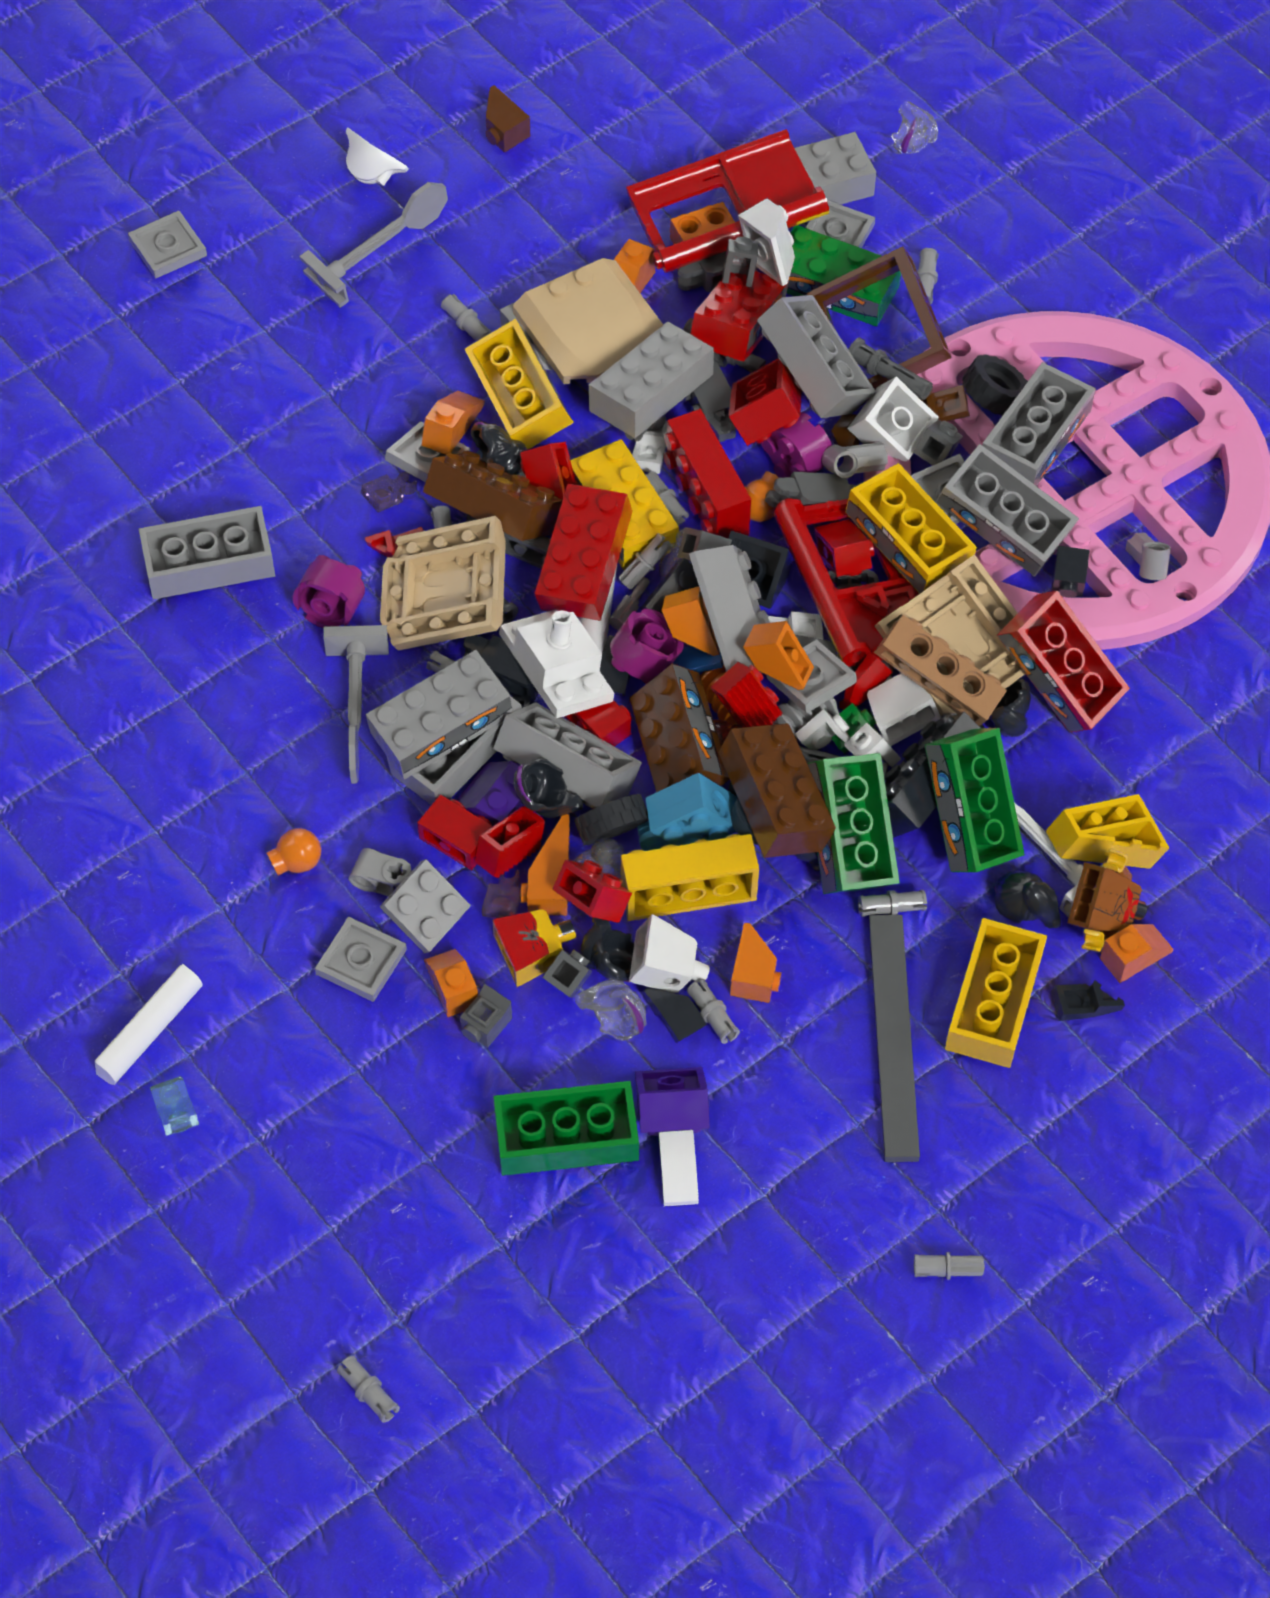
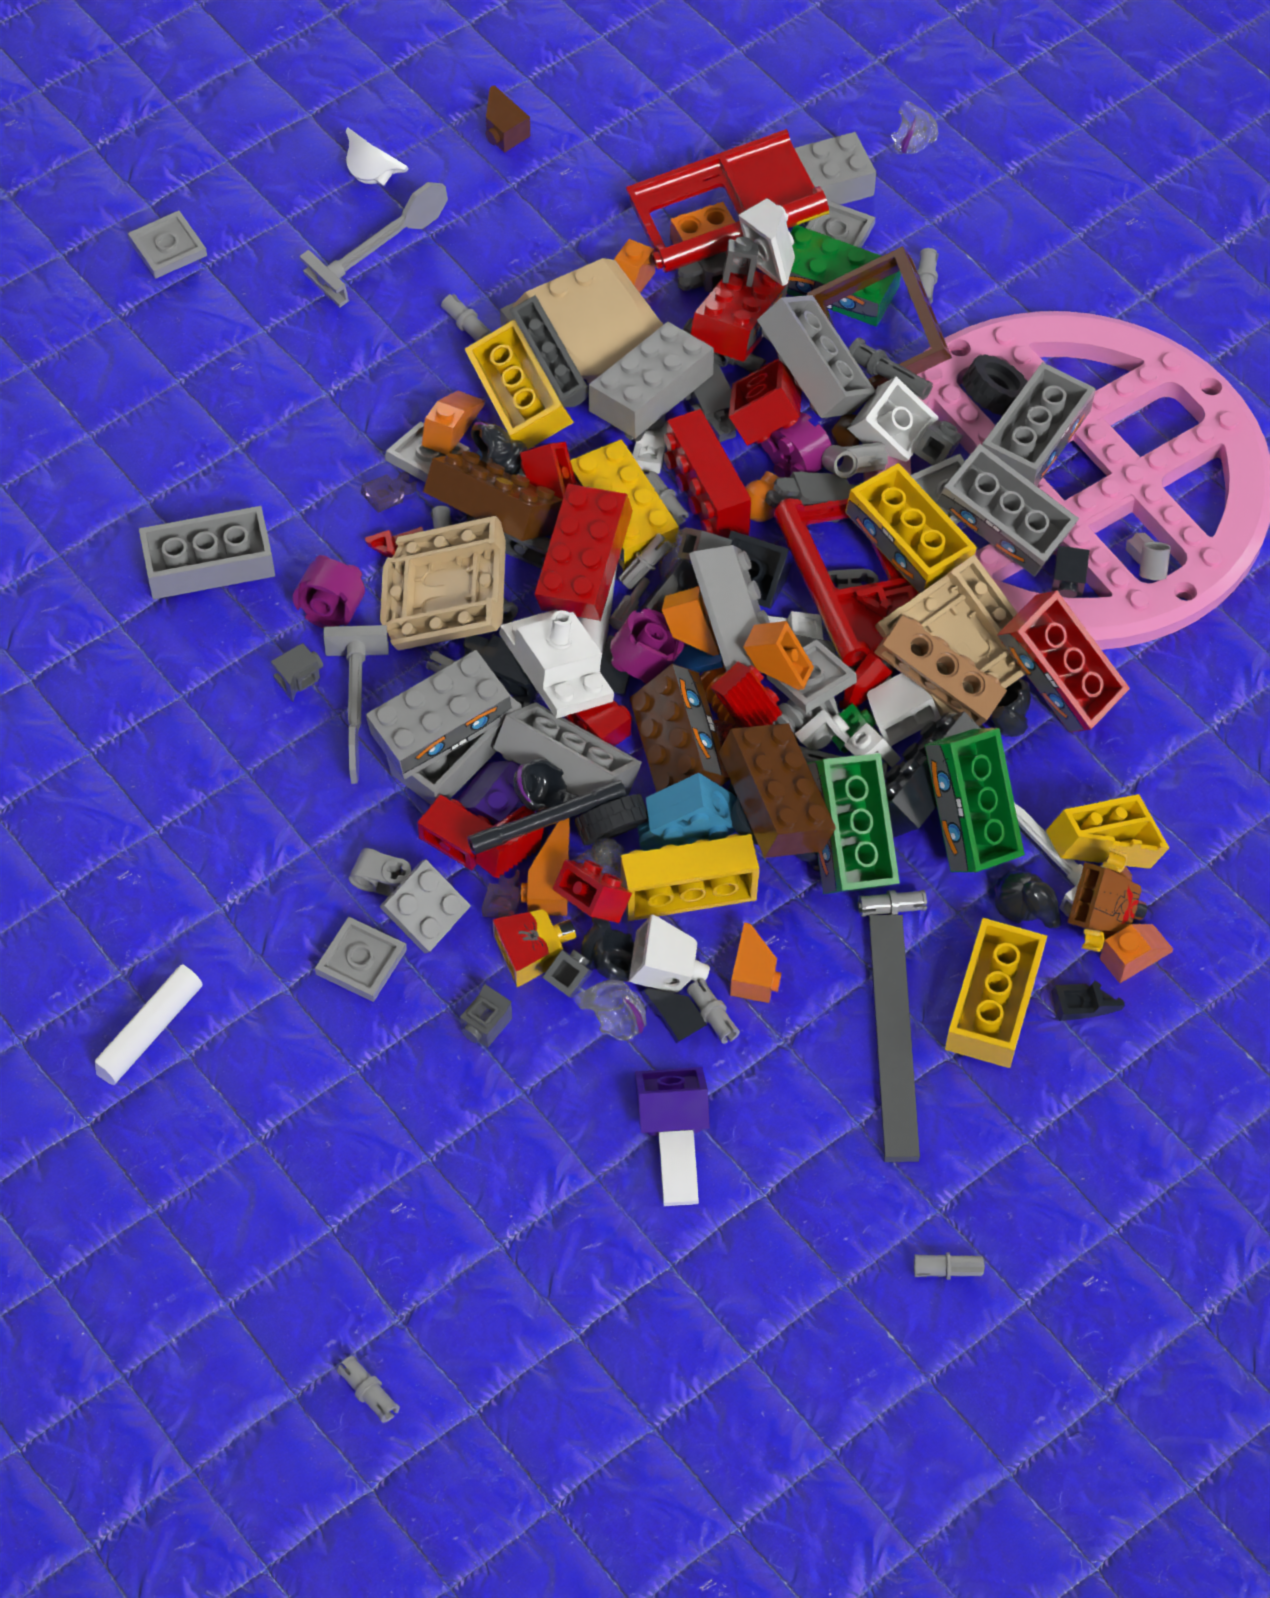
(174, 1106): clear light blue bracket -> none
(295, 852): orange piece -> none
(297, 670): none -> dark grey window
(452, 981): orange slope -> none
(497, 836): none -> black piece
(550, 352): none -> dark grey brick
(566, 1128): green brick -> none
(844, 548): red brick -> none
(949, 403): reddish brown slope -> none

